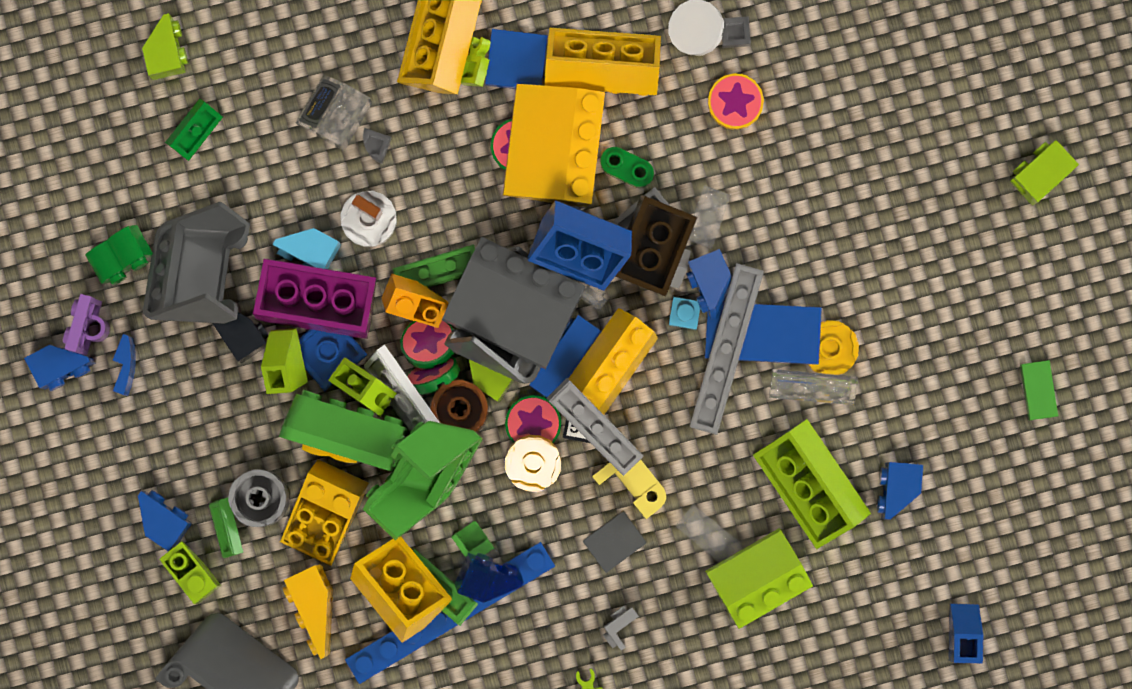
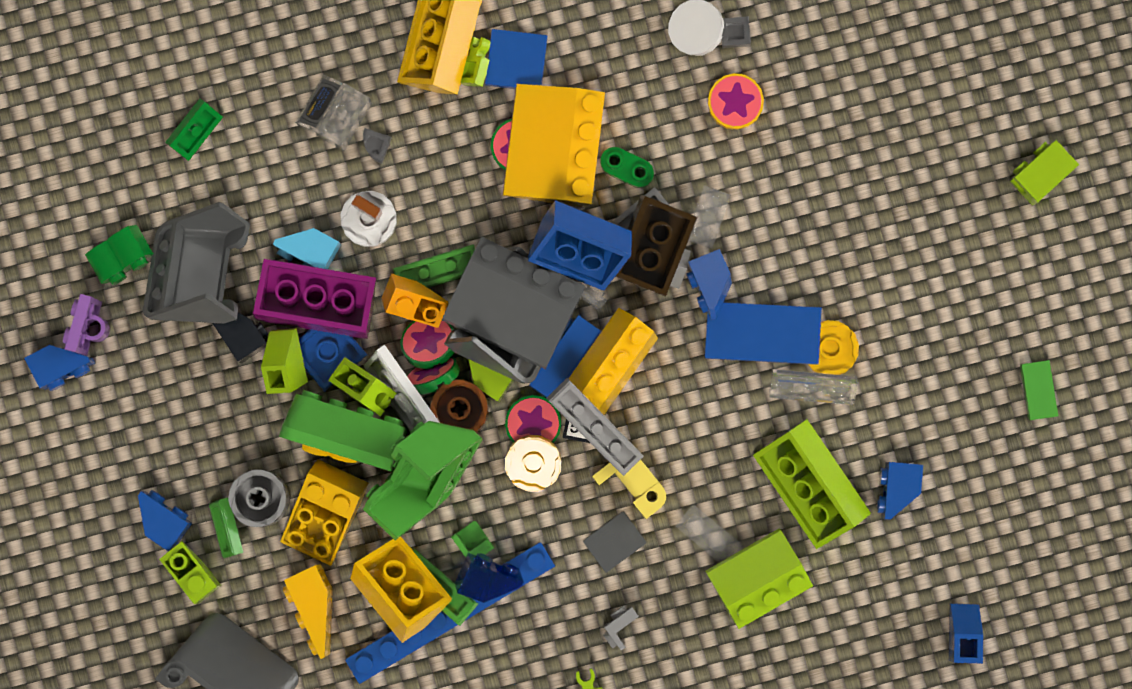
(125, 355): blue slope -> none
(162, 50): lime slope -> none
(603, 61): yellow slope -> none
(684, 313): medium azure plate -> none
(726, 349): light grey tile -> none

